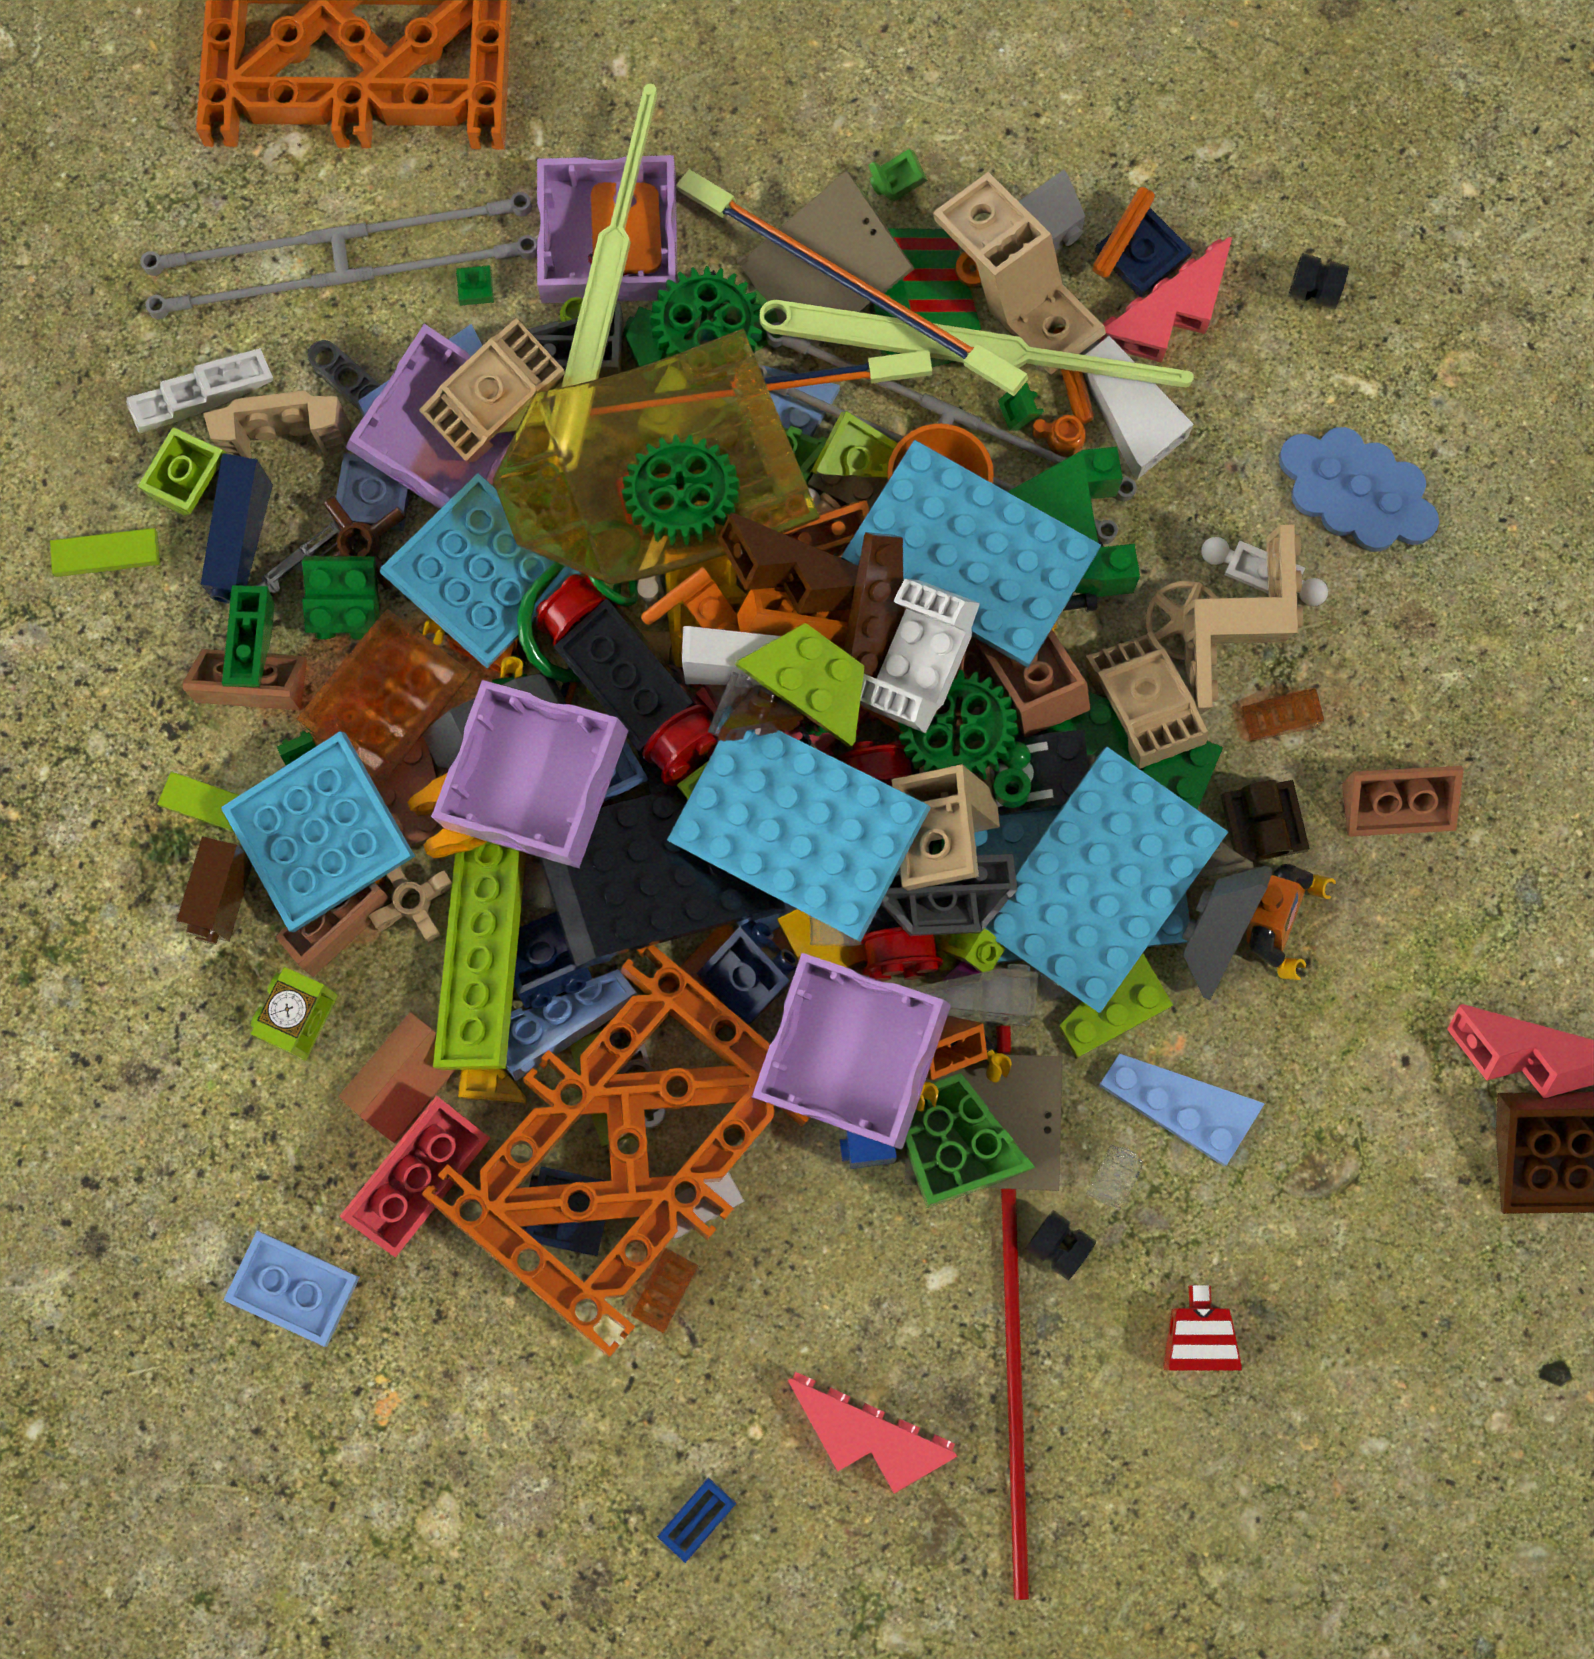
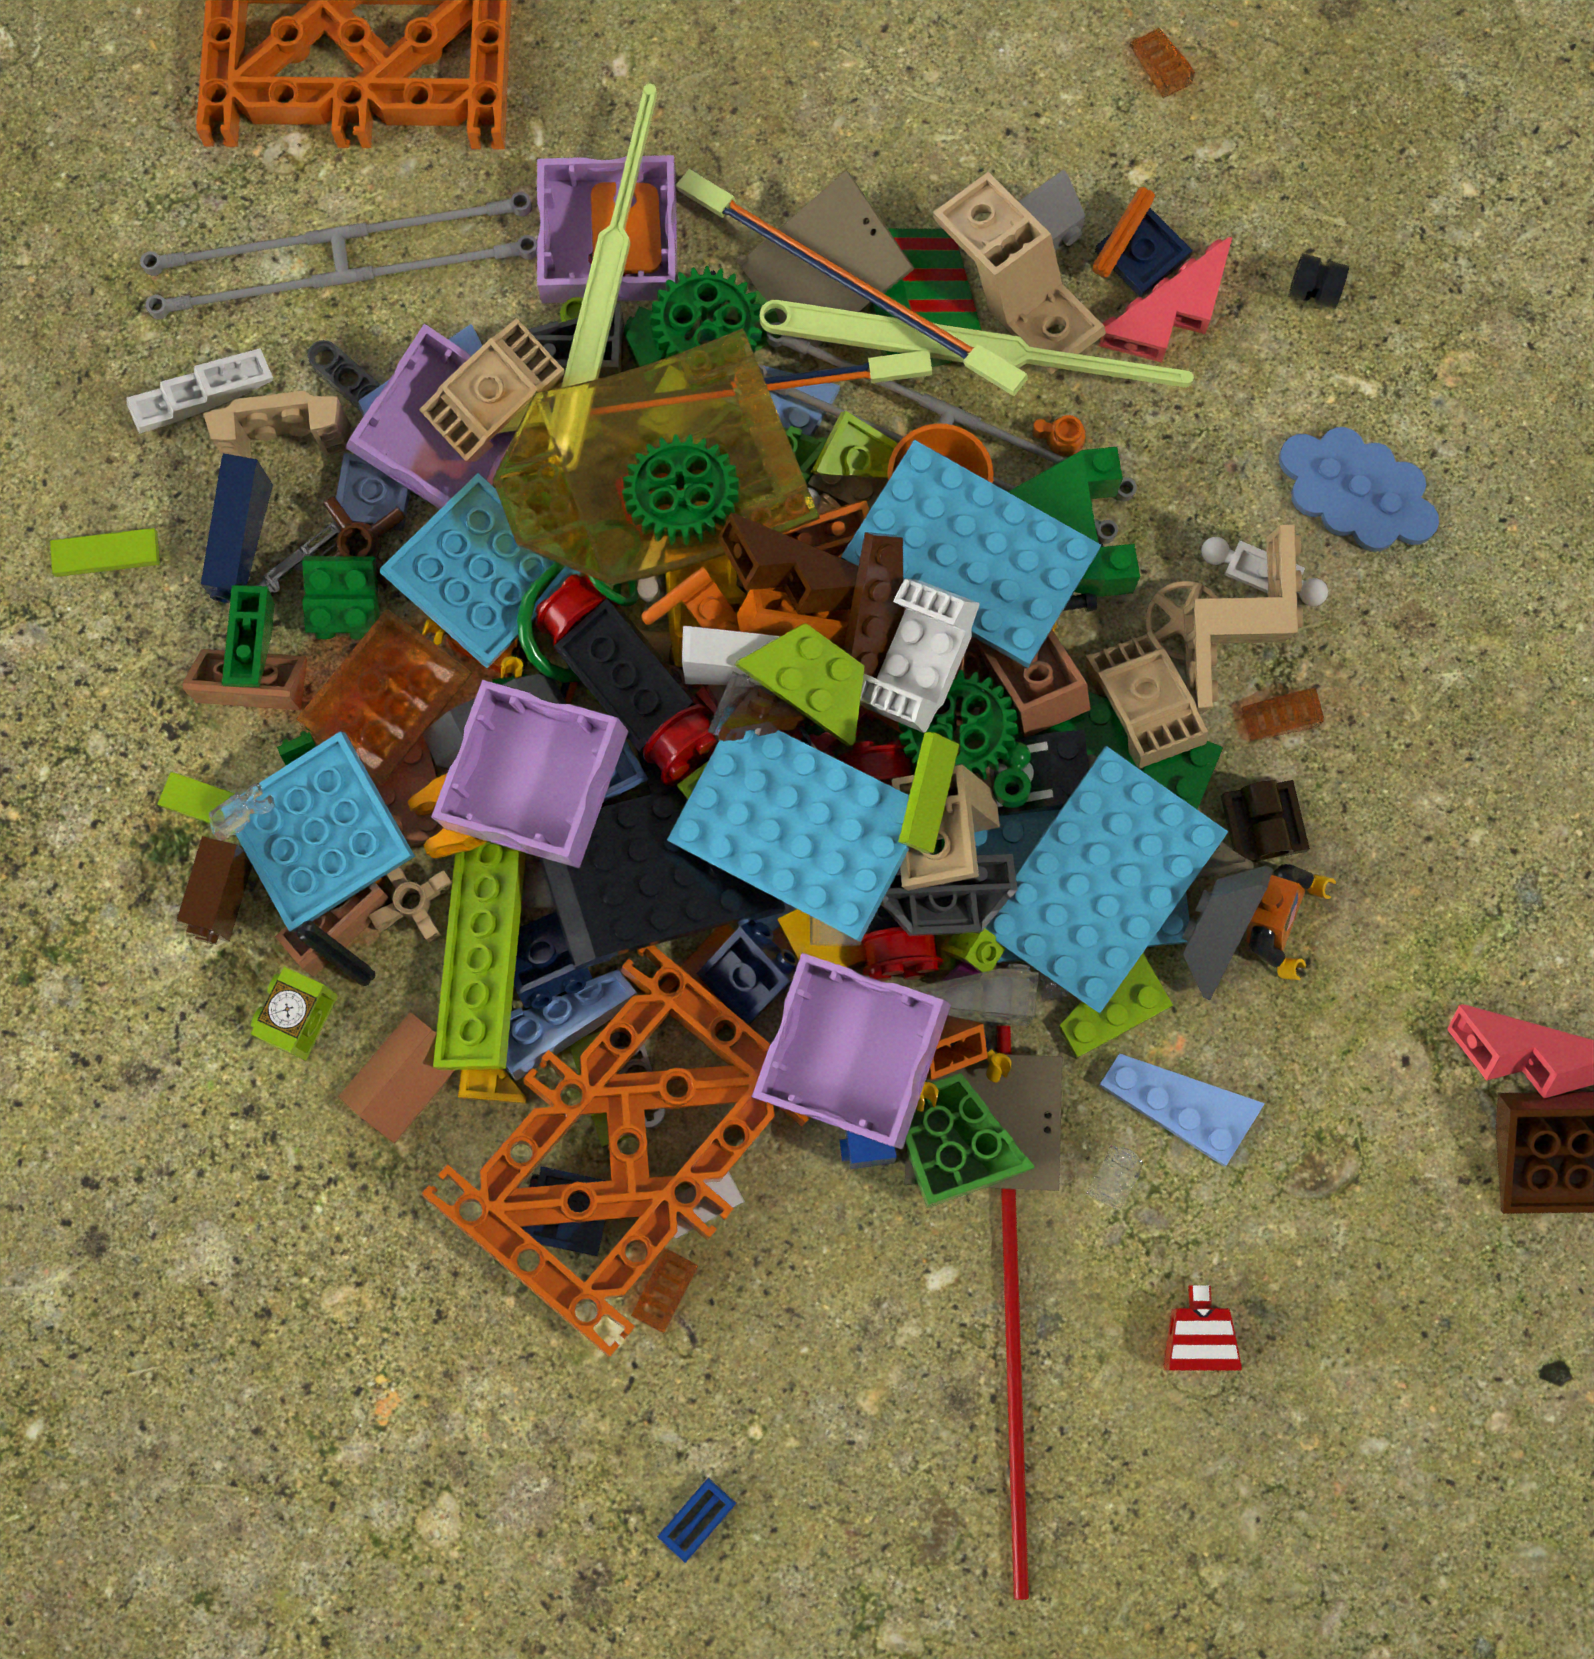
(181, 471): lime slope -> none
(235, 812): none -> clear plate
(291, 1288): light blue plate -> none
(335, 953): none -> black axle
(392, 1201): coral slope -> none
(475, 285): green tile -> none
(854, 1433): coral slope -> none
(897, 175): bright green bracket -> none
(928, 792): none -> lime tile
(965, 276): orange tile -> none
(1019, 409): green tile -> none
(1048, 1238): black wheel -> none
(1077, 392): orange axle -> none
(1136, 413): white slope -> none
(1165, 84): none -> clear orange slope
(1402, 800): nougat slope -> none

